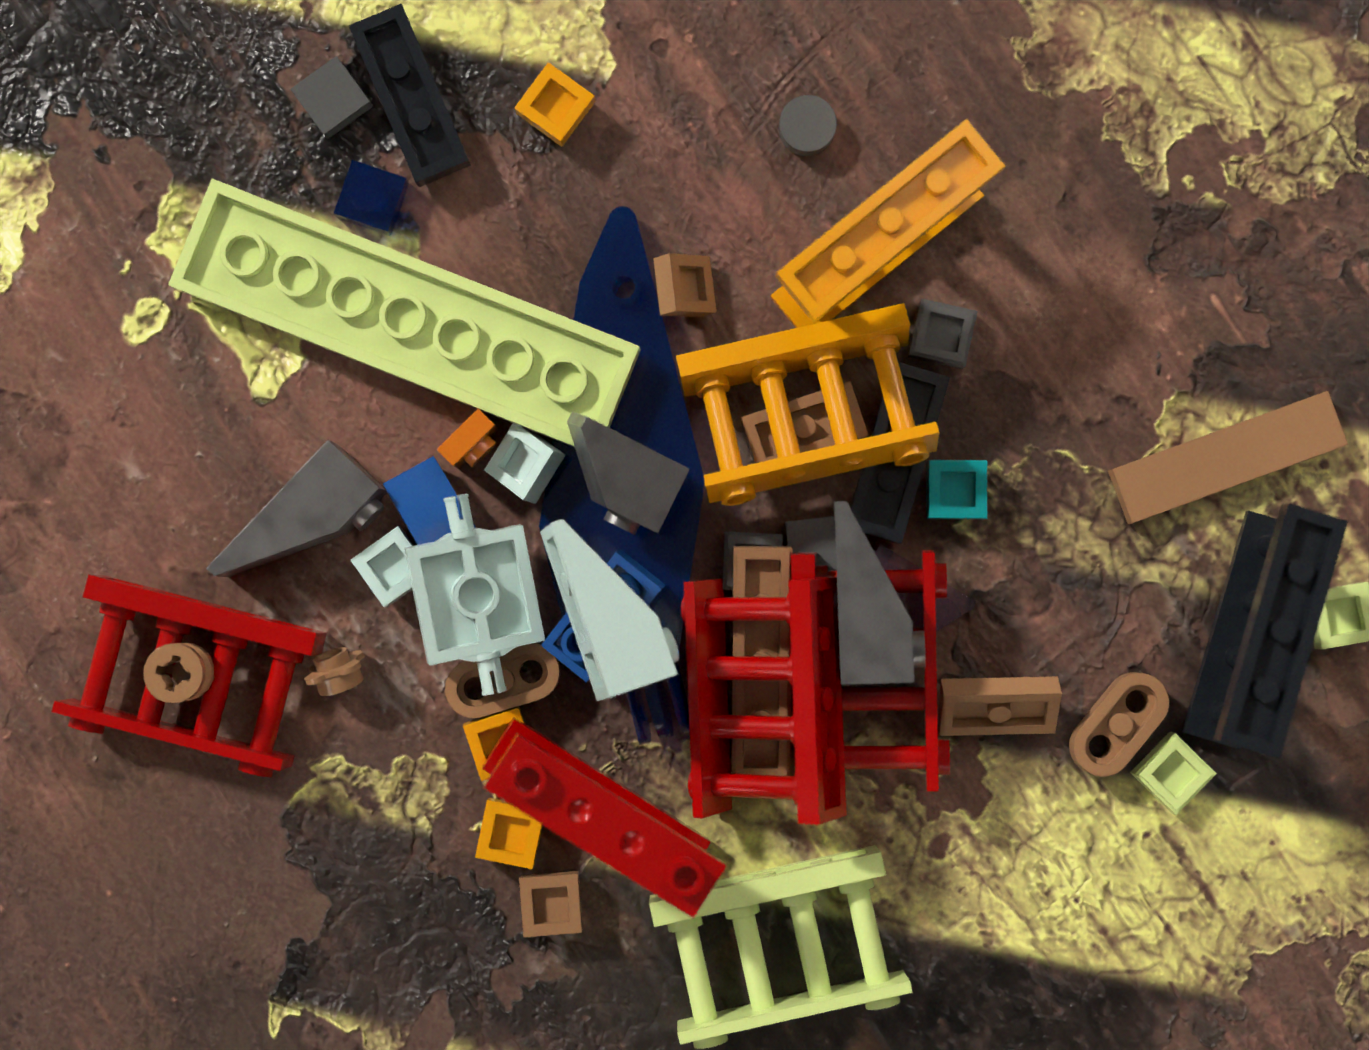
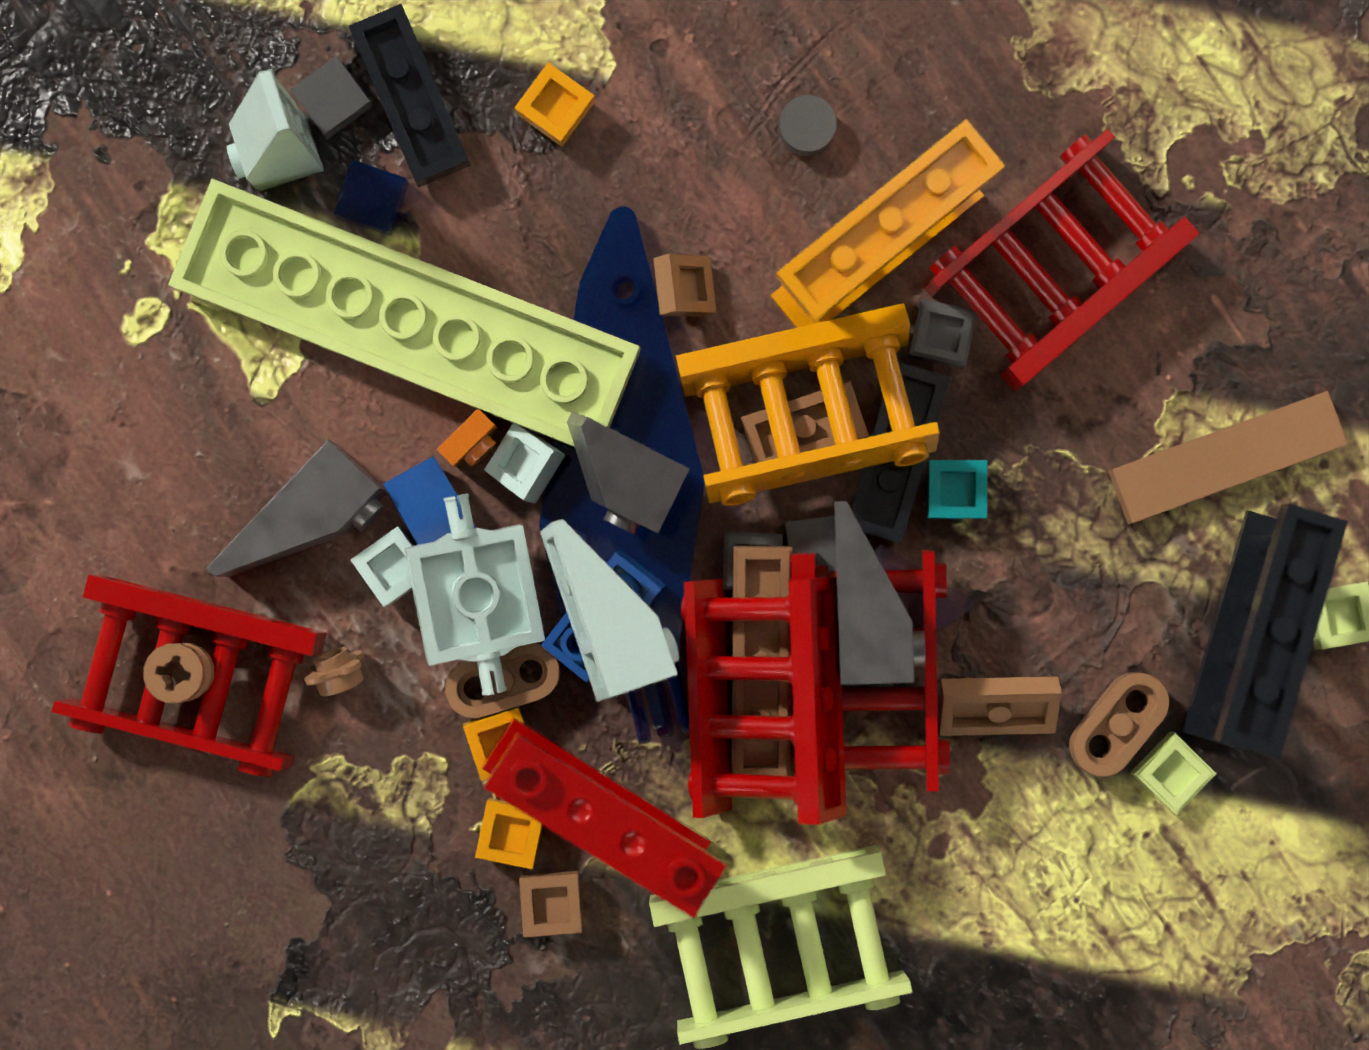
(271, 137): none -> light aqua slope
(1111, 278): none -> red fence

